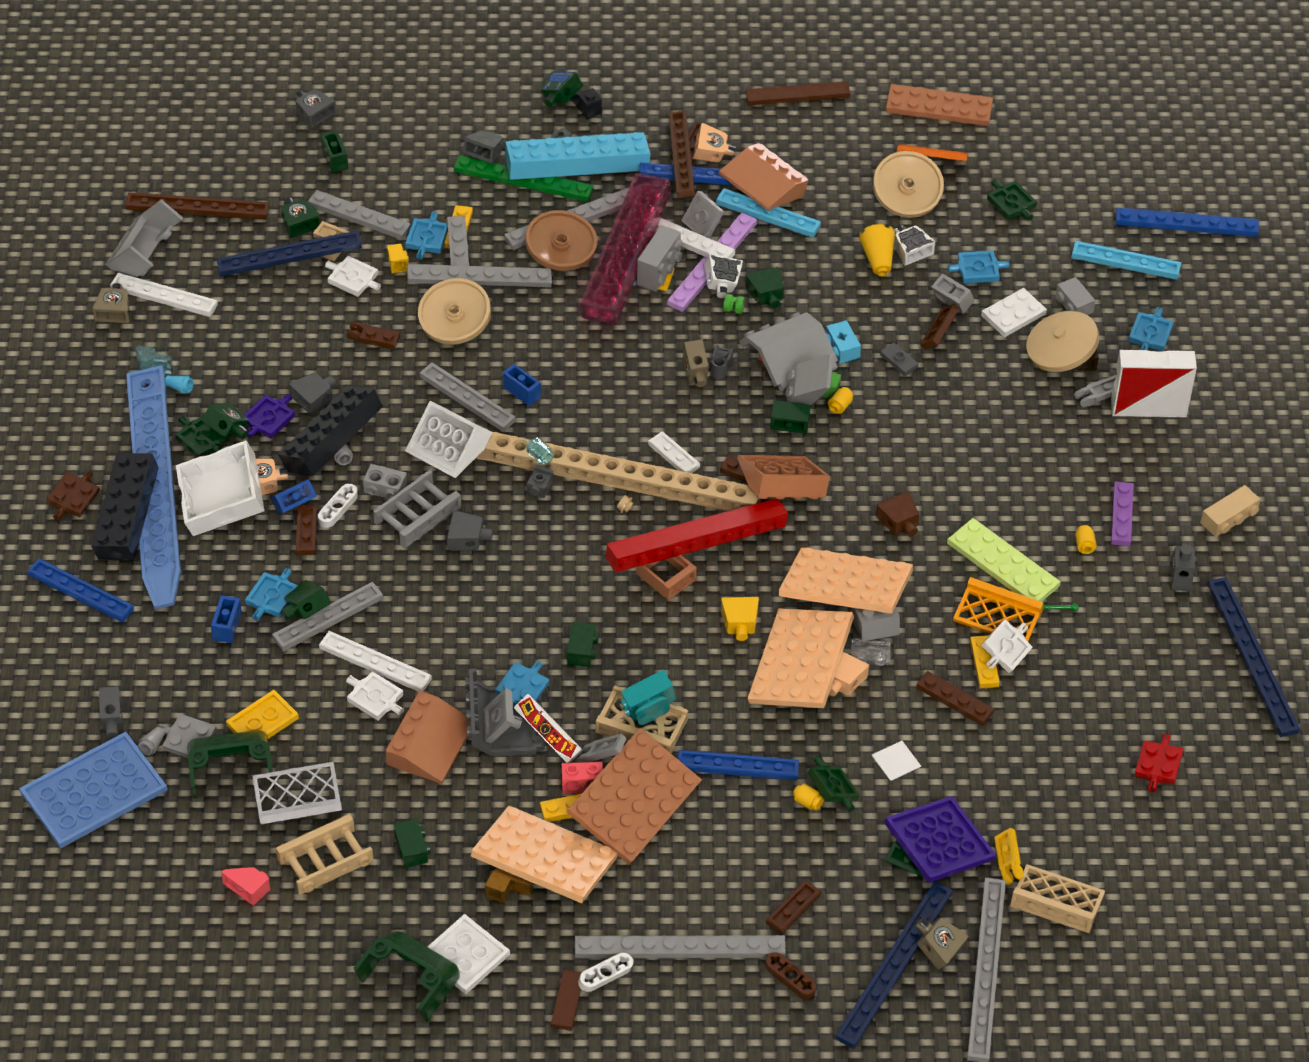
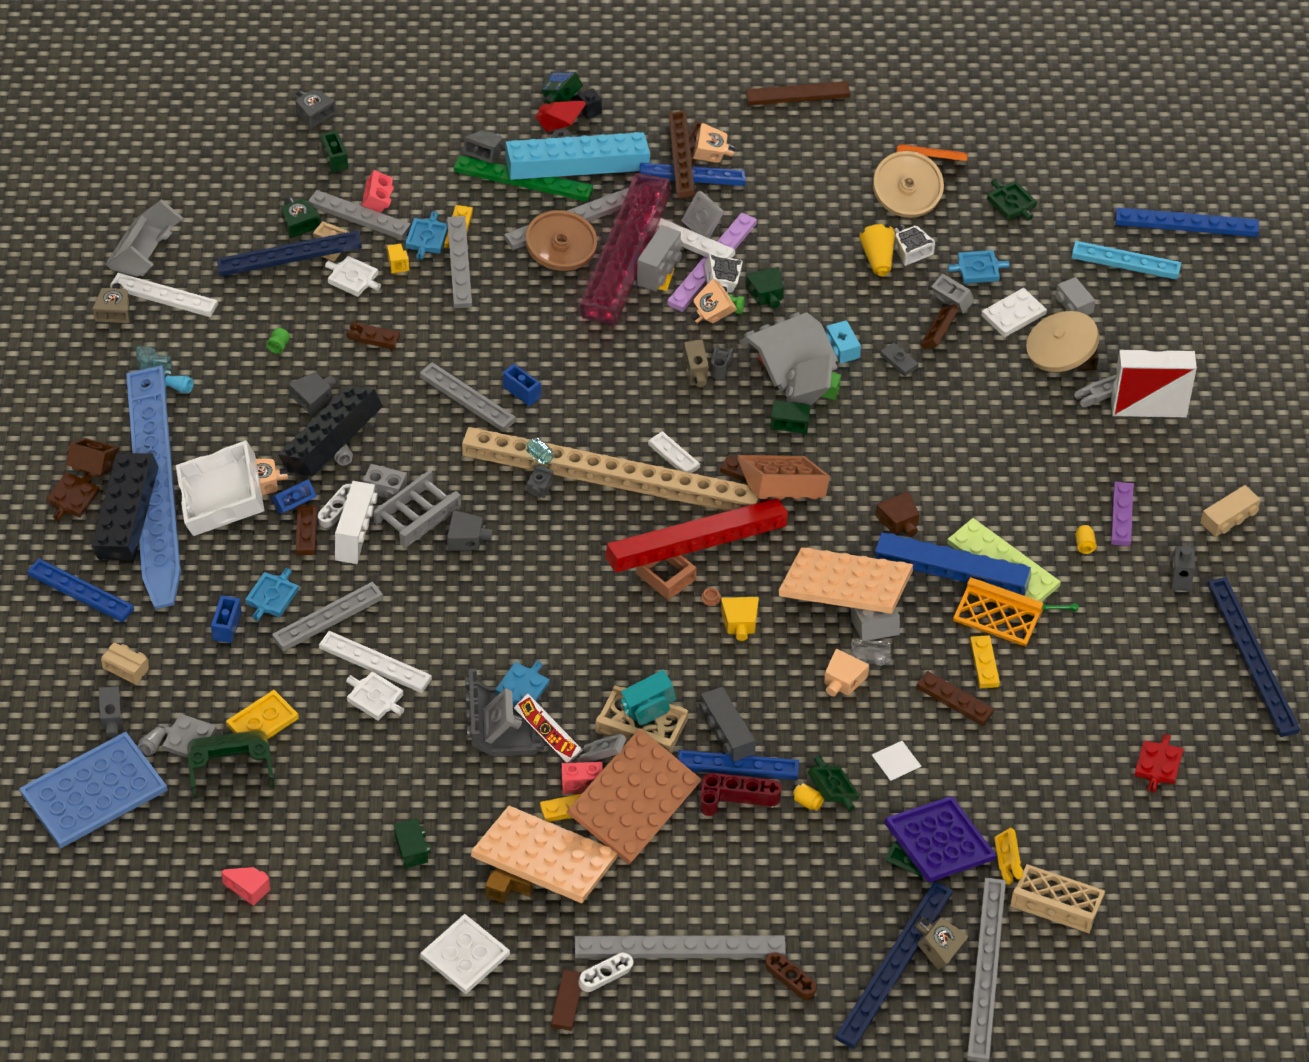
(91, 456): none -> reddish brown brick
(125, 663): none -> tan brick
(199, 437): dark green plate -> none
(200, 205): reddish brown plate -> none
(226, 420): dark green torso -> none
(269, 416): dark purple plate -> none
(277, 341): none -> bright green wheel
(299, 810): light grey fence -> none
(305, 601): dark green torso -> none
(319, 837): tan fence -> none
(354, 522): none -> white wedge
(377, 191): none -> coral brick
(428, 738): nougat slope -> none
(438, 973): dark green windscreen -> none
(447, 440): white slope -> none
(454, 311): tan dish -> none
(480, 274): light grey plate -> none
(559, 114): none -> red slope
(581, 644): dark green brick -> none
(625, 504): tan plate -> none
(711, 597): none -> nougat plate
(713, 303): none -> light nougat torso
(727, 724): none -> dark grey brick
(745, 790): none -> dark red beam
(764, 177): nougat slope -> none
(776, 216): medium azure plate -> none
(793, 907): reddish brown tile -> none
(801, 658): light nougat plate -> none
(840, 400): yellow brick -> none
(939, 105): nougat plate -> none
(953, 563): none -> blue brick
(1007, 645): white plate -> none
(1151, 330): dark azure plate -> none

